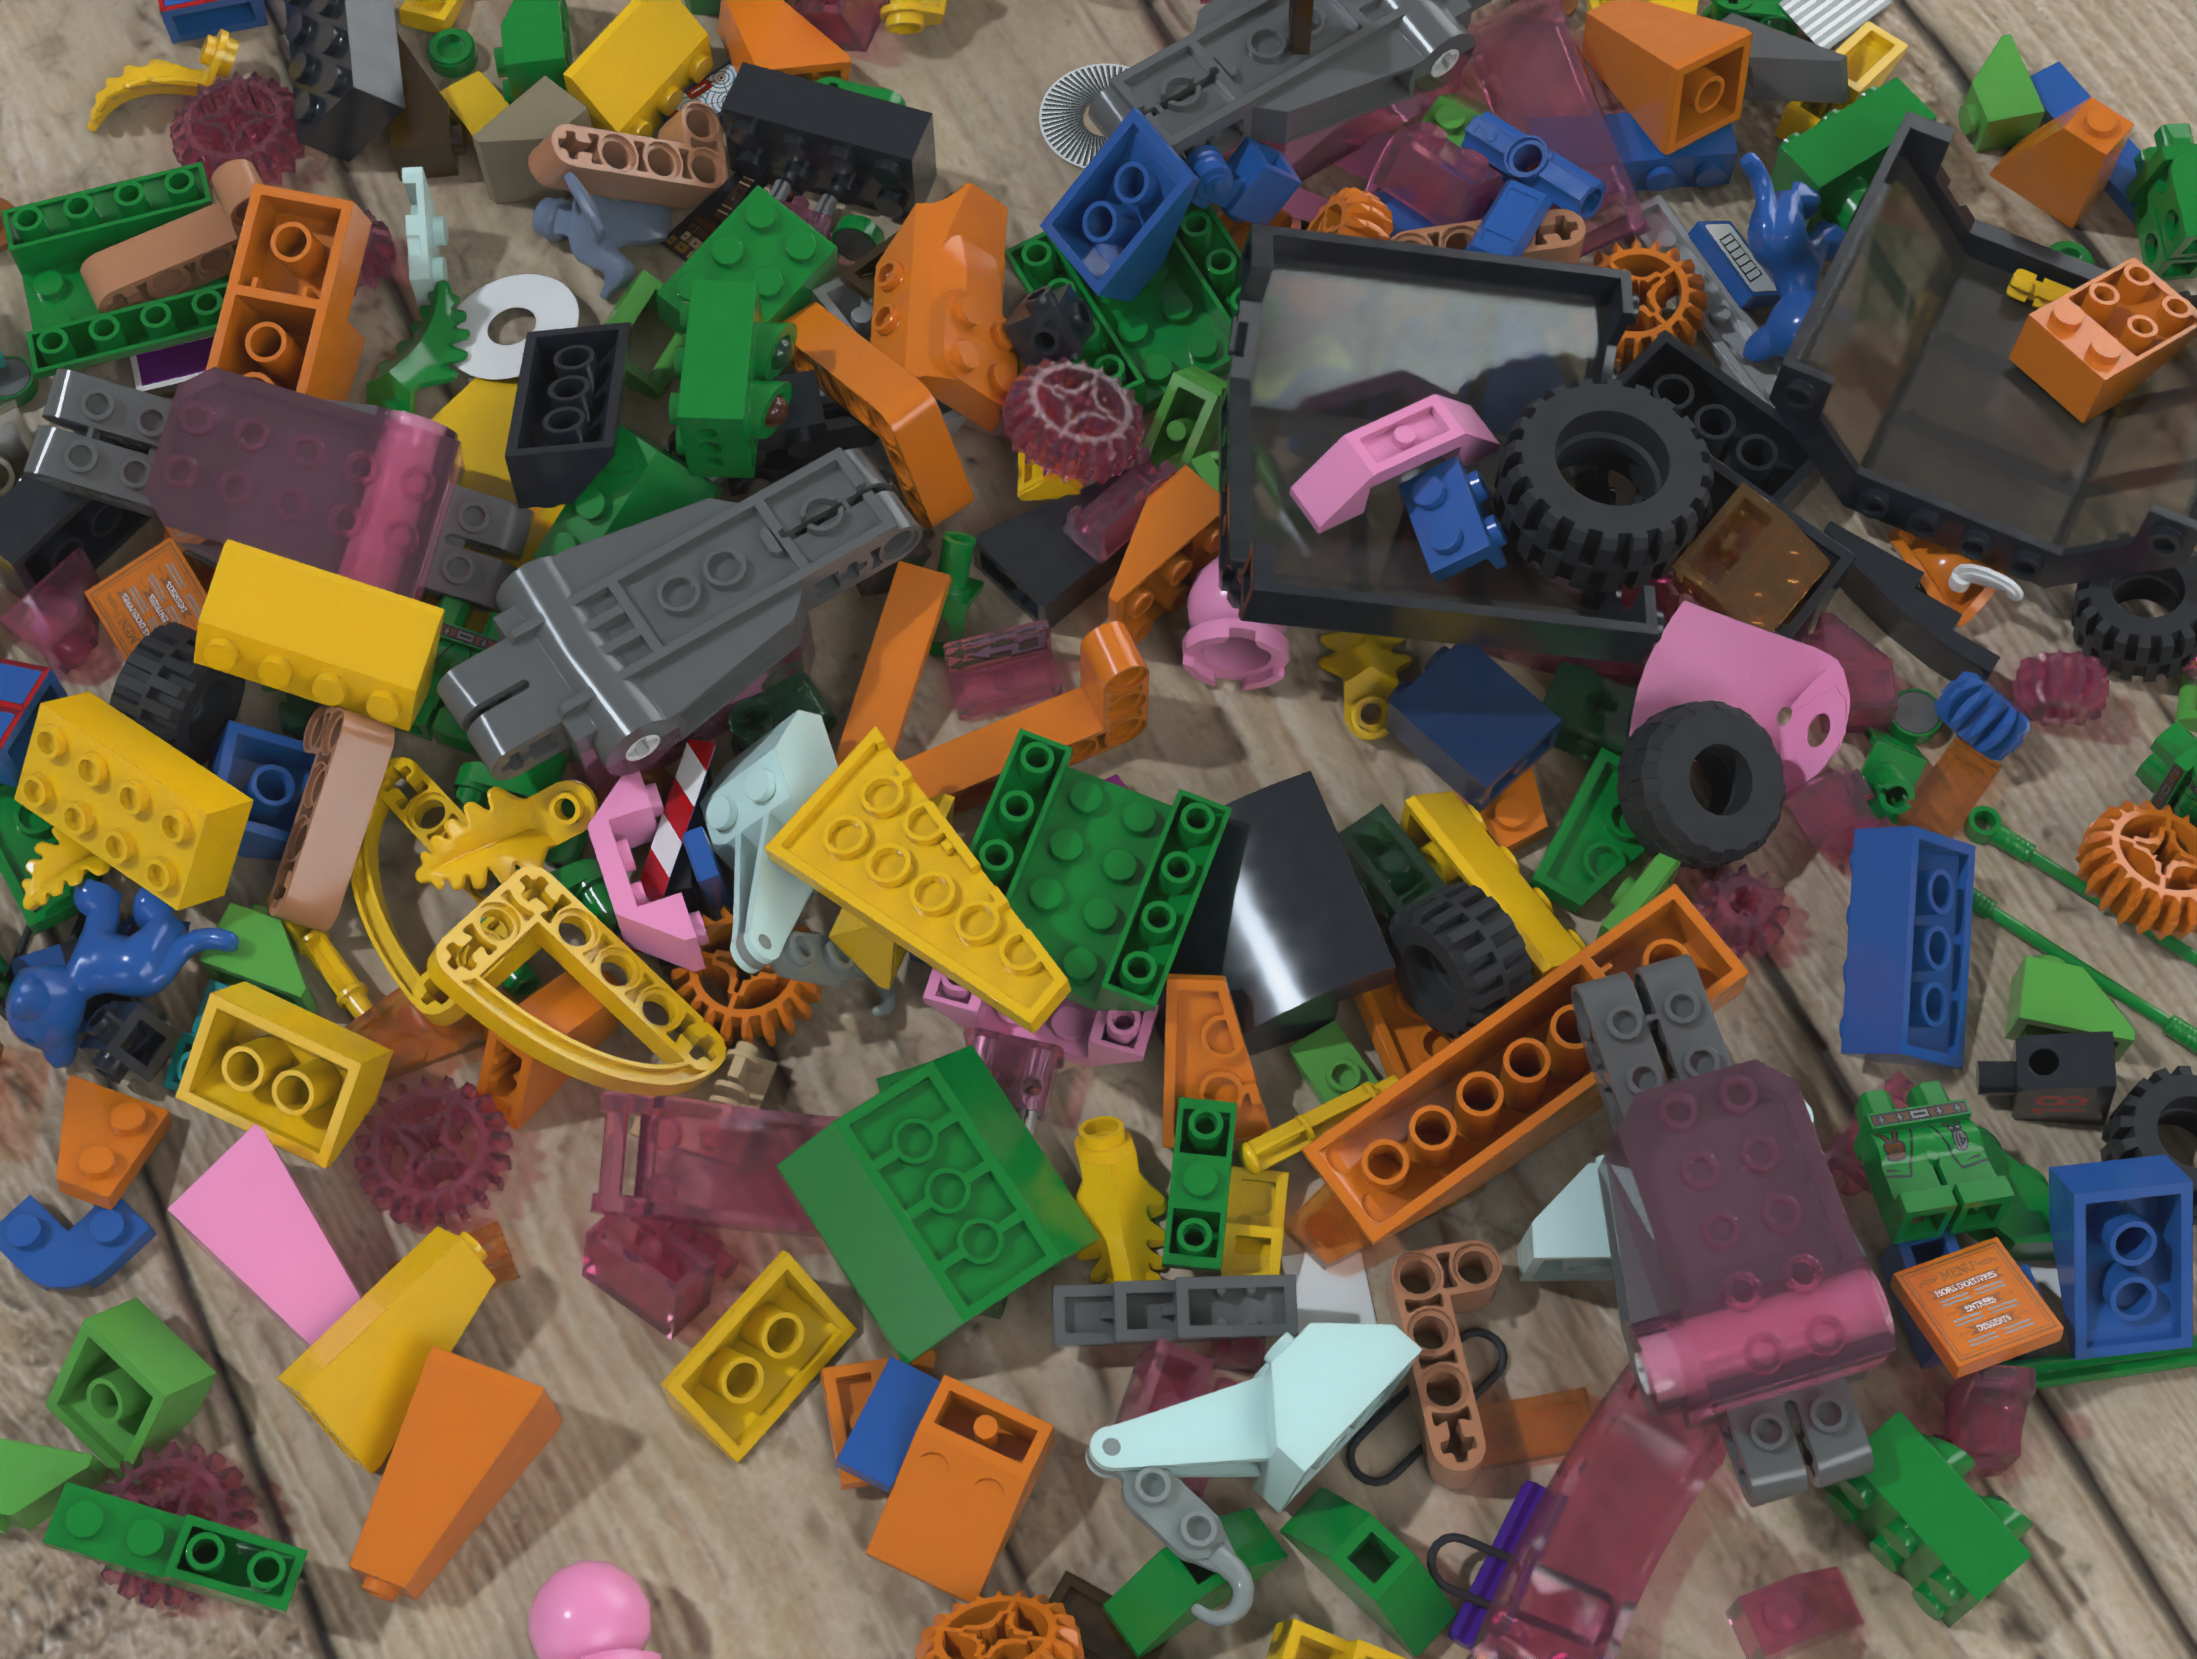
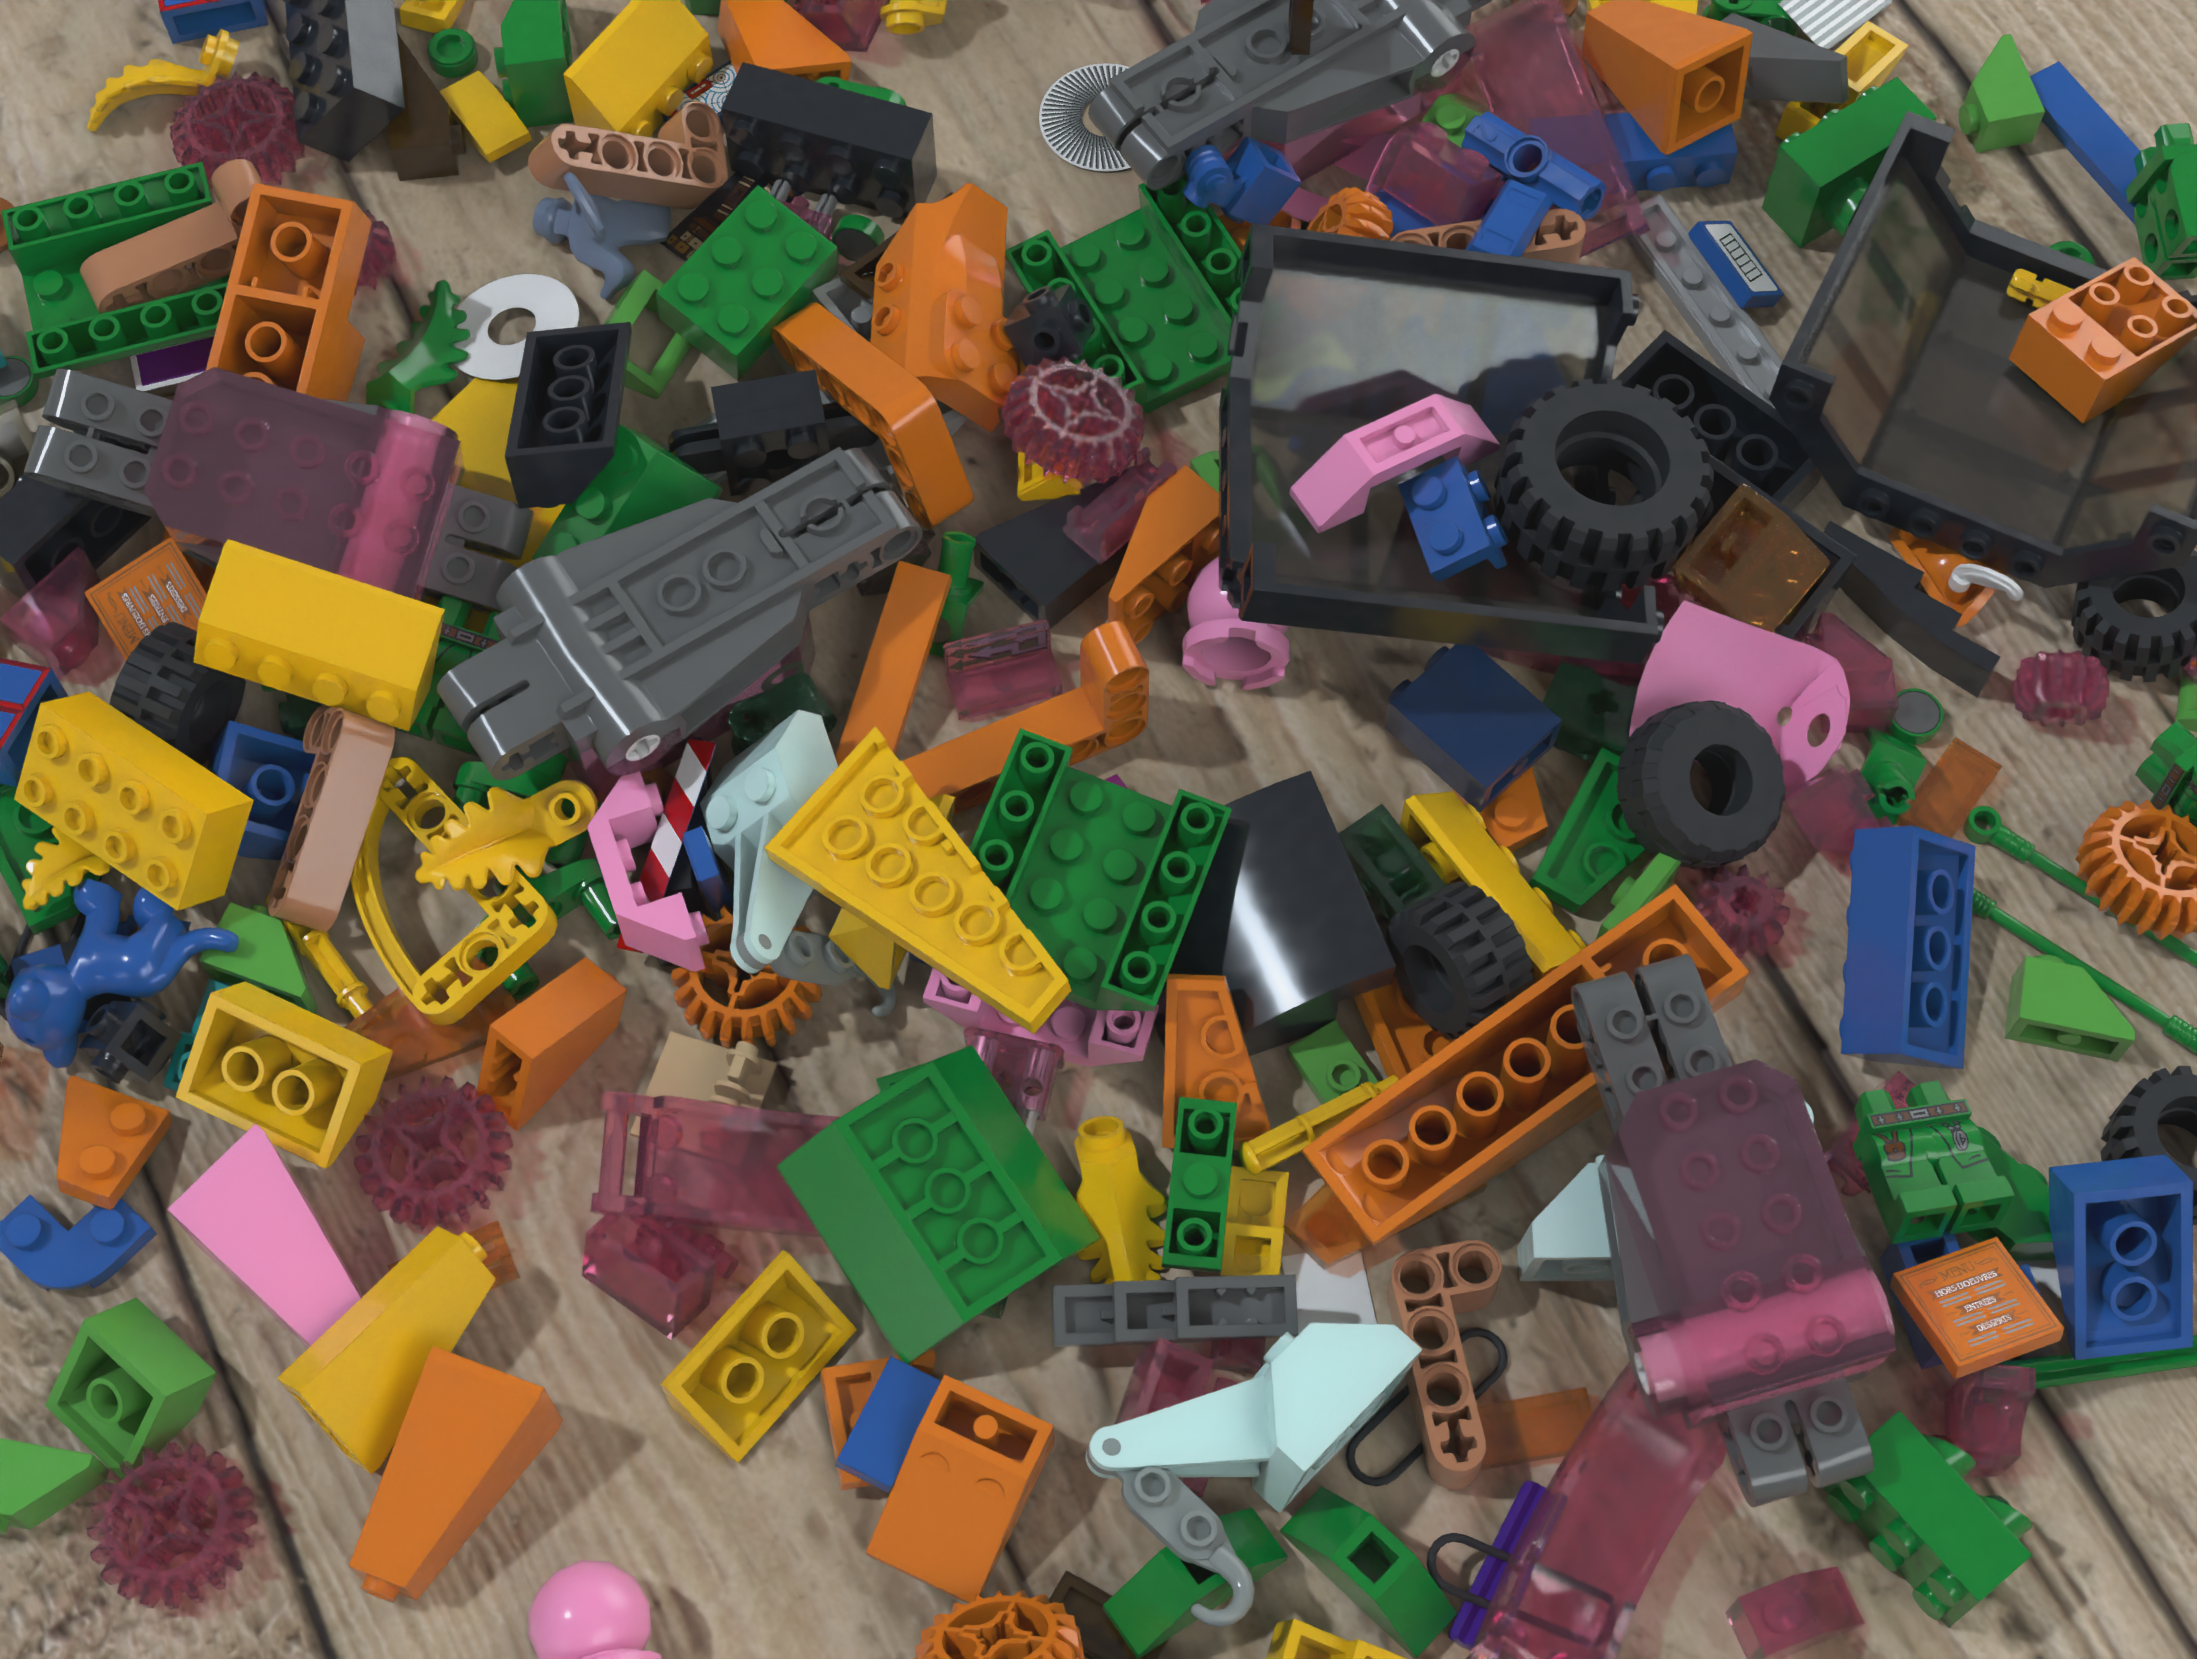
(175, 1549): green slope -> none
(424, 236): light aqua wing -> none
(512, 135): dark tan slope -> none
(584, 963): yellow beam -> none
(728, 378): green piece -> none
(1123, 210): blue slope -> none
(1186, 418): bright green slope -> none
(1368, 676): yellow plant -> none
(1656, 280): orange gear -> none
(1786, 254): blue animal -> none
(1982, 716): blue gear -> none
(2055, 1077): black torso -> none
(2066, 160): orange slope -> none

